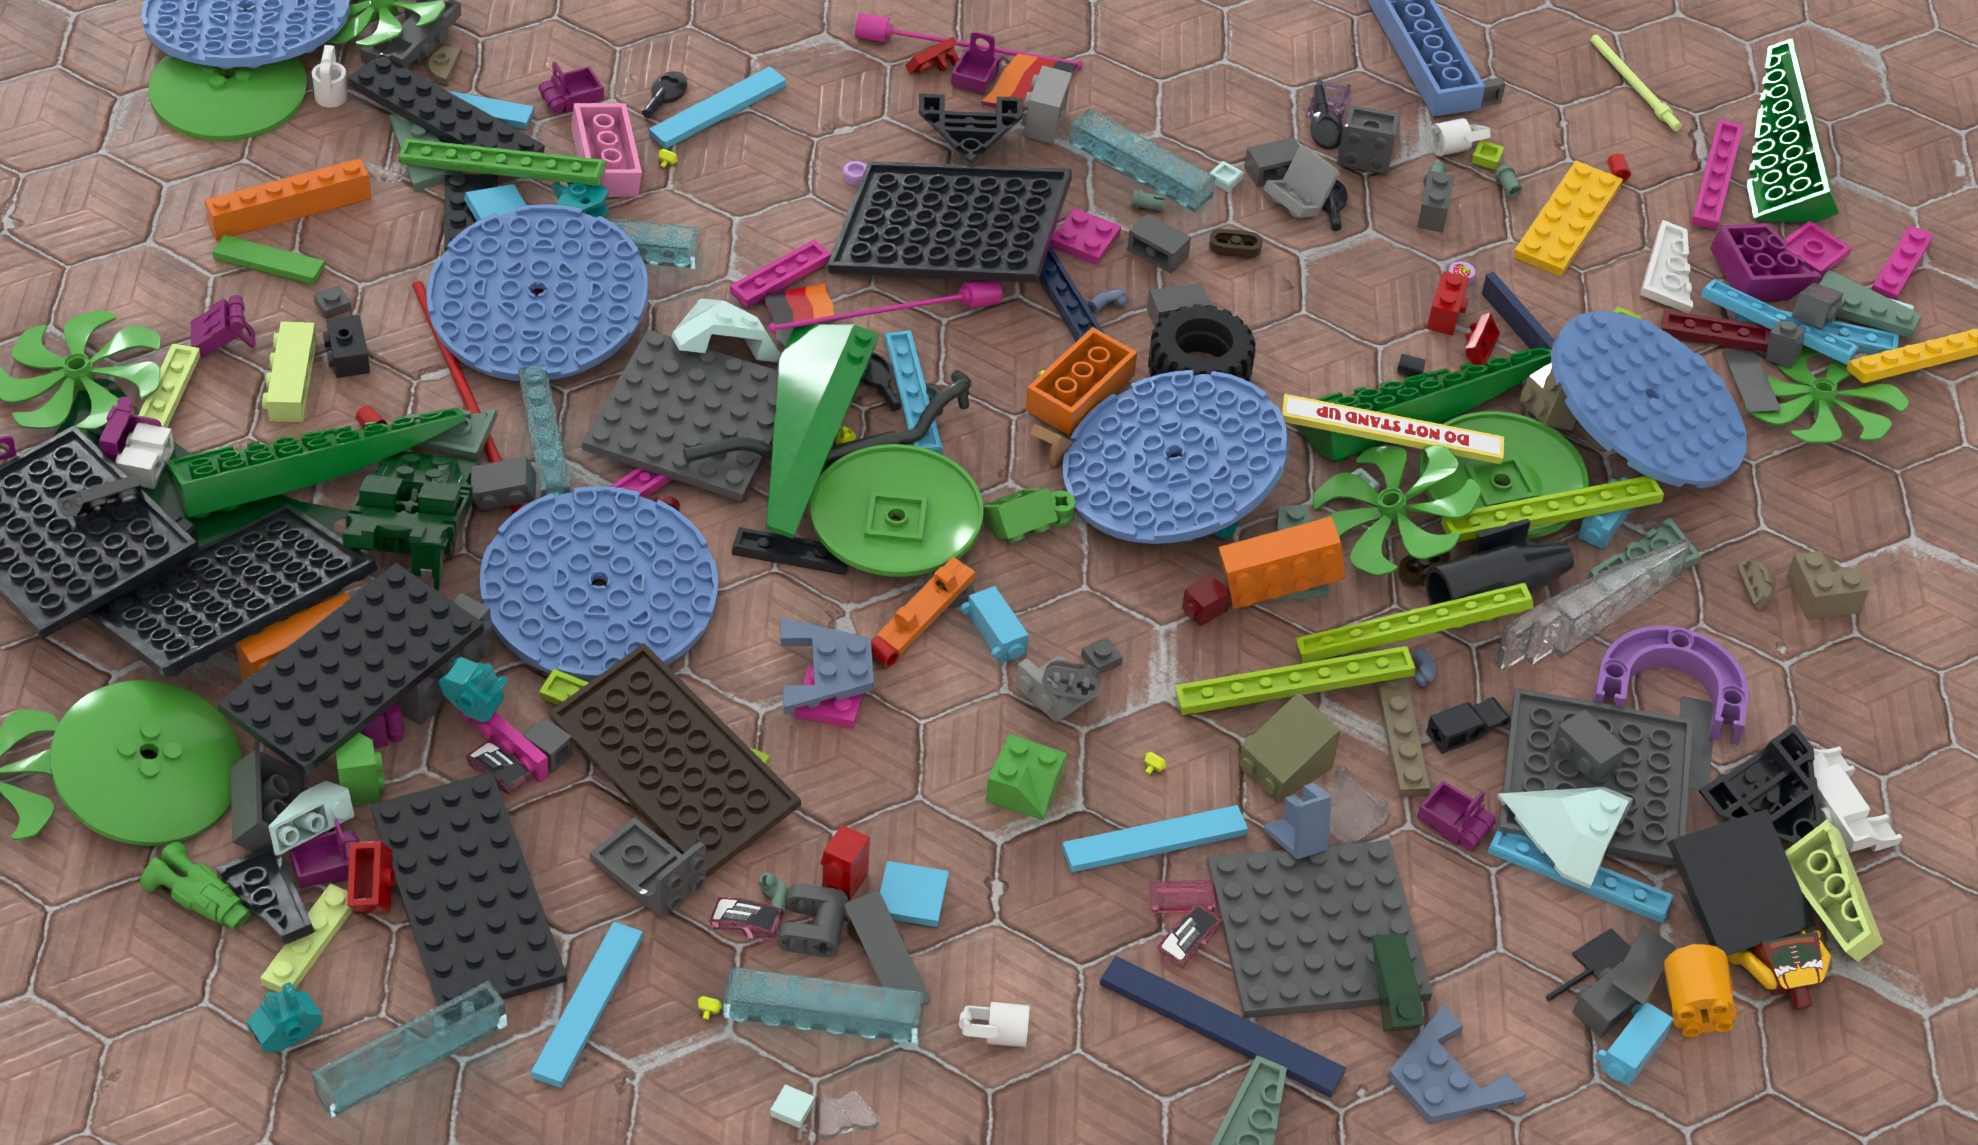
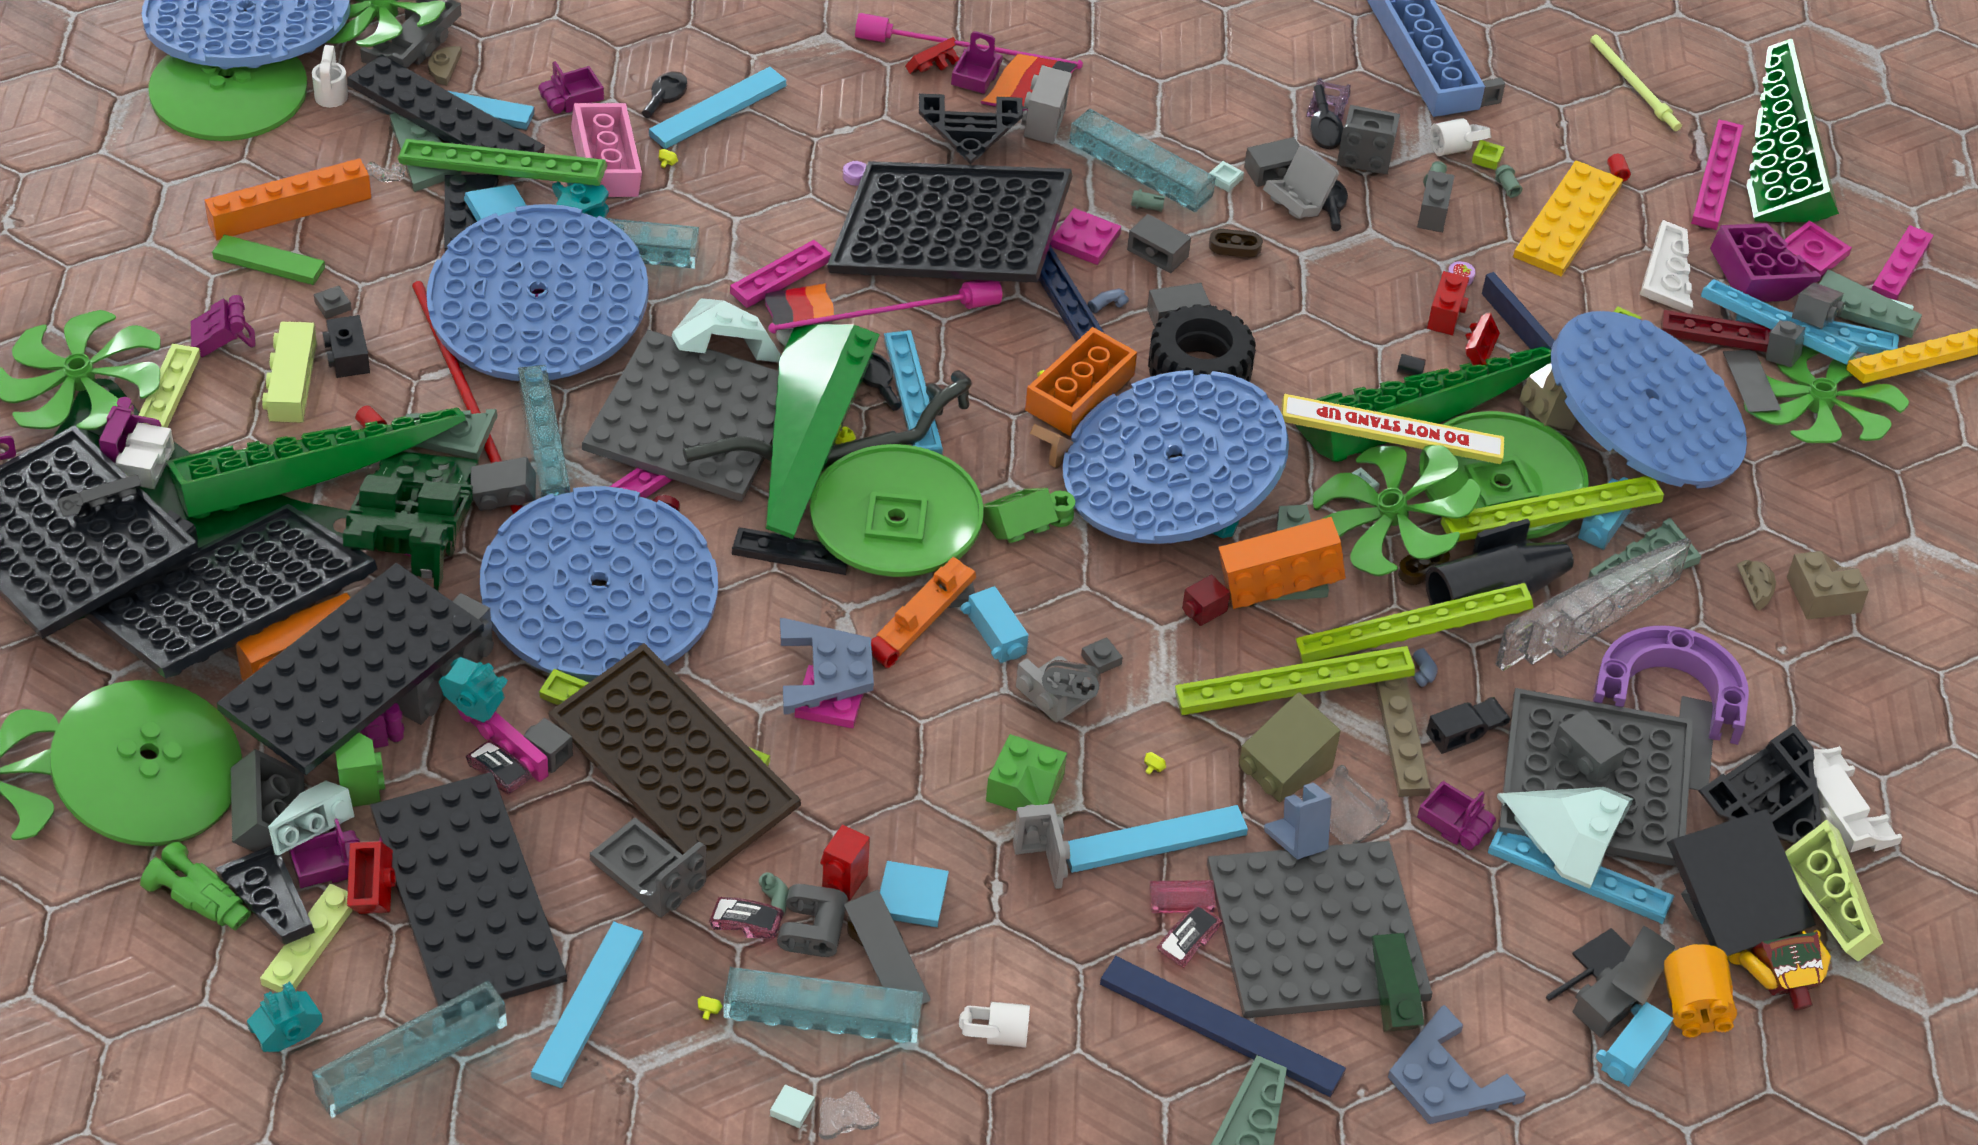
(1042, 830): none -> light grey bracket

